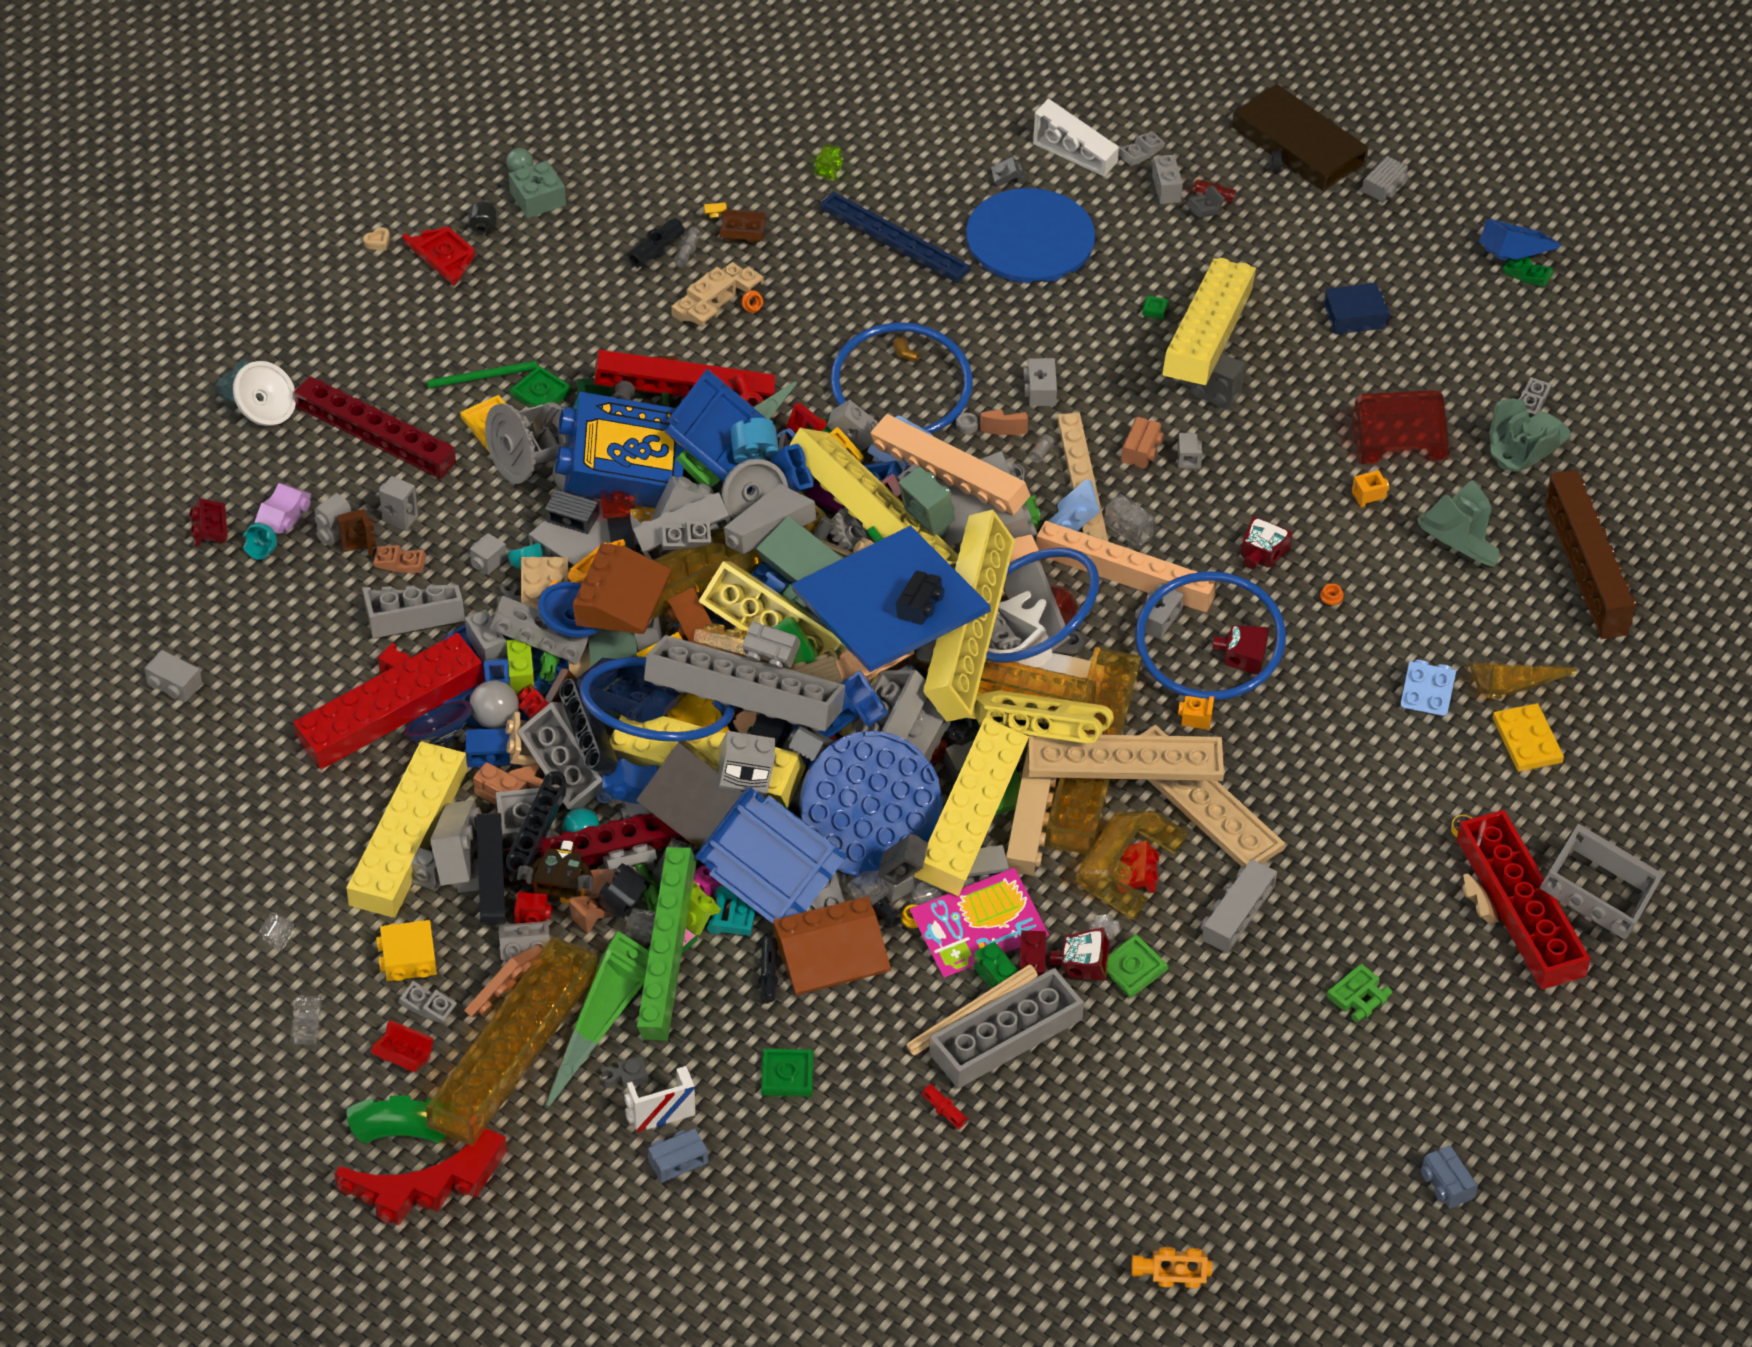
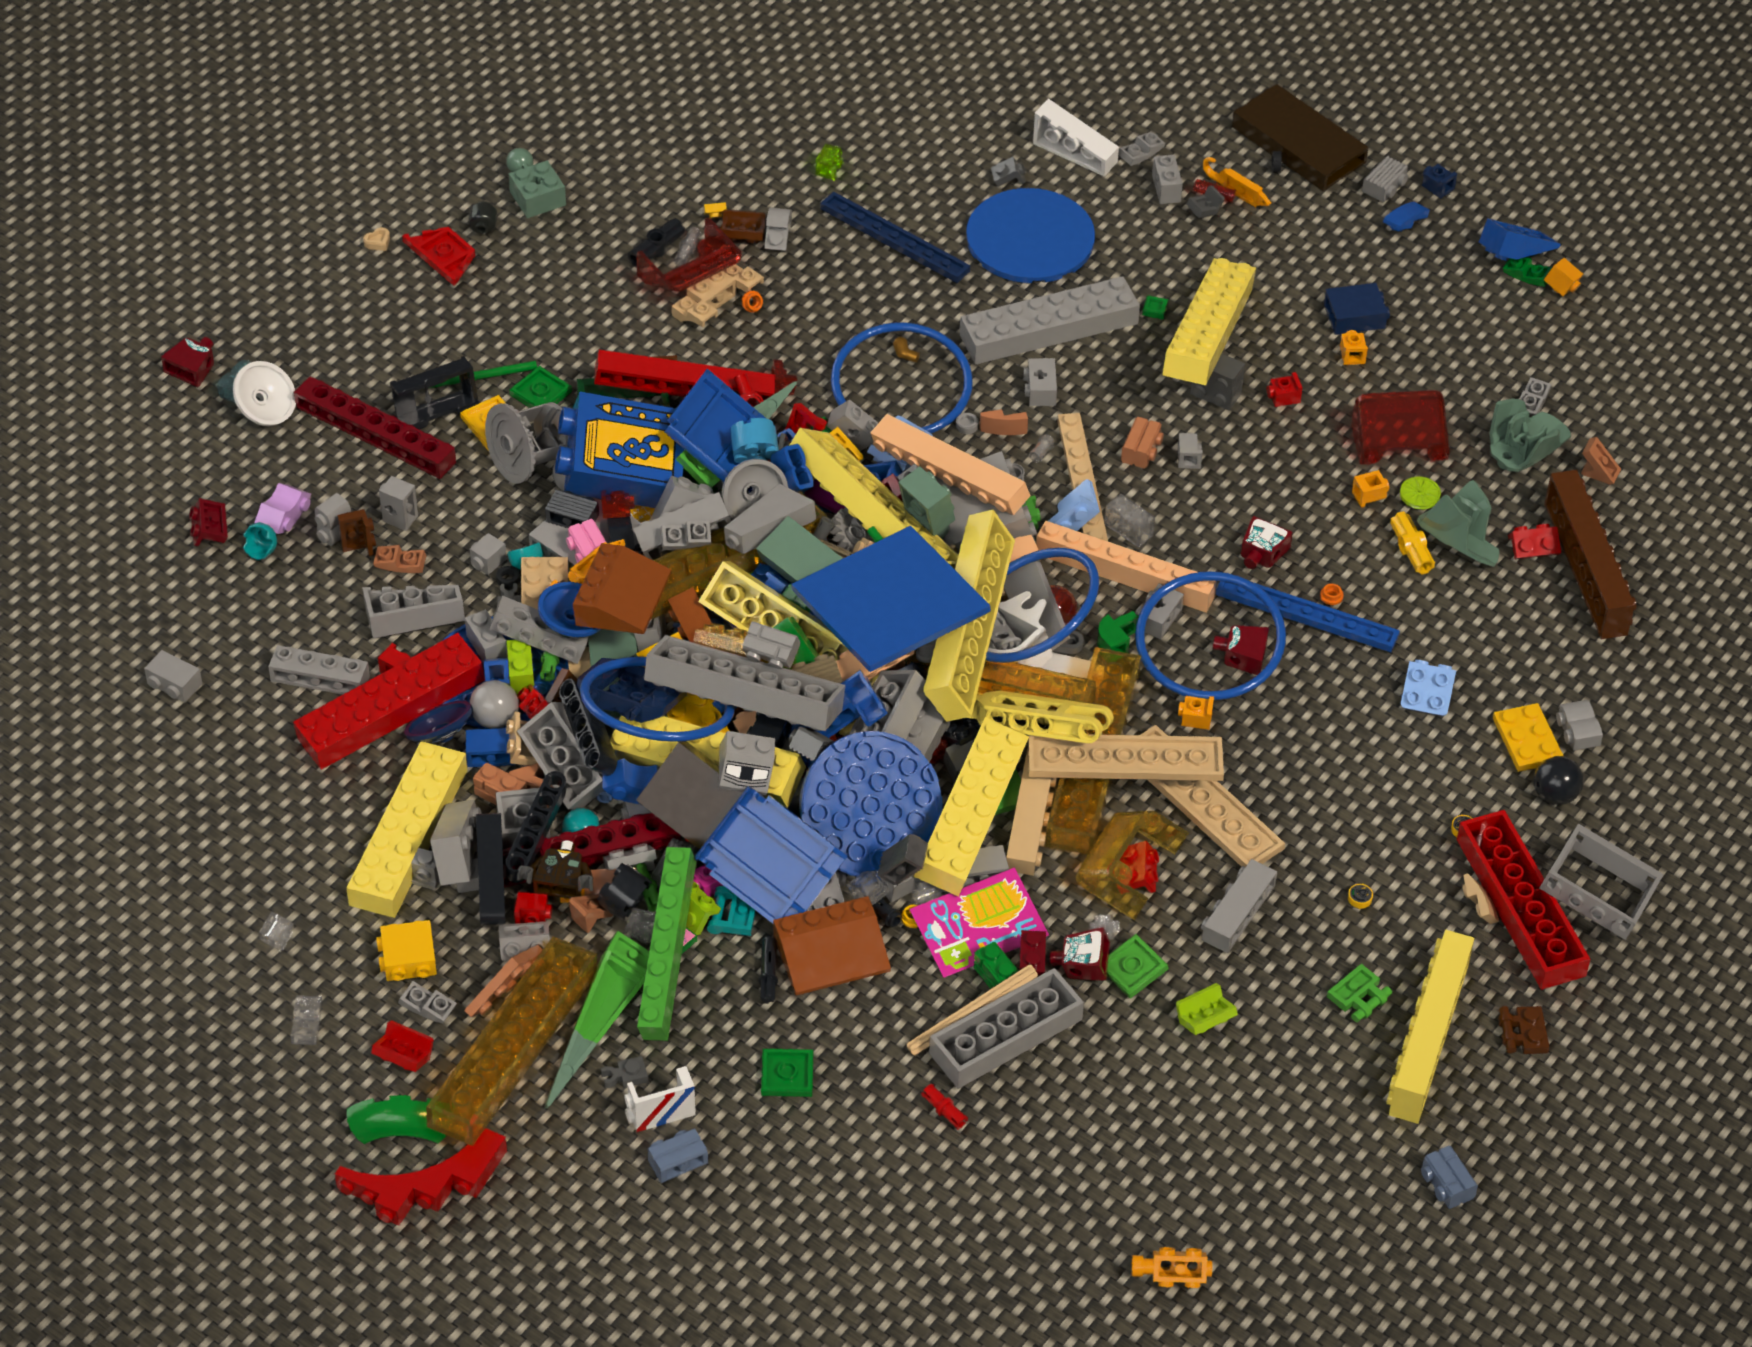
(189, 360): none -> dark red torso
(317, 670): none -> light grey brick
(419, 415): none -> black piece
(508, 570): none -> black piece
(584, 538): none -> bright pink brick
(624, 390): dark grey bush -> none
(715, 254): none -> clear red windscreen
(778, 227): none -> light grey brick
(781, 377): none -> clear red bracket
(919, 597): black brick -> none
(1049, 320): none -> light grey brick
(1115, 633): none -> green brick
(1205, 1009): none -> lime bracket
(1245, 189): none -> light orange plate
(1285, 390): none -> red brick
(1316, 616): none -> blue plate
(1353, 342): none -> light orange brick
(1360, 896): none -> tile
(1405, 215): none -> blue slope
(1412, 543): none -> yellow piece
(1420, 492): none -> lime wheel
(1429, 1026): none -> light yellow brick
(1439, 180): none -> dark blue brick
(1505, 679): clear yellow wedge -> none
(1531, 1029): none -> reddish brown plate
(1535, 542): none -> red bracket
(1558, 780): none -> black piece
(1564, 277): none -> light orange brick
(1579, 725): none -> light grey brick
(1599, 462): none -> nougat slope

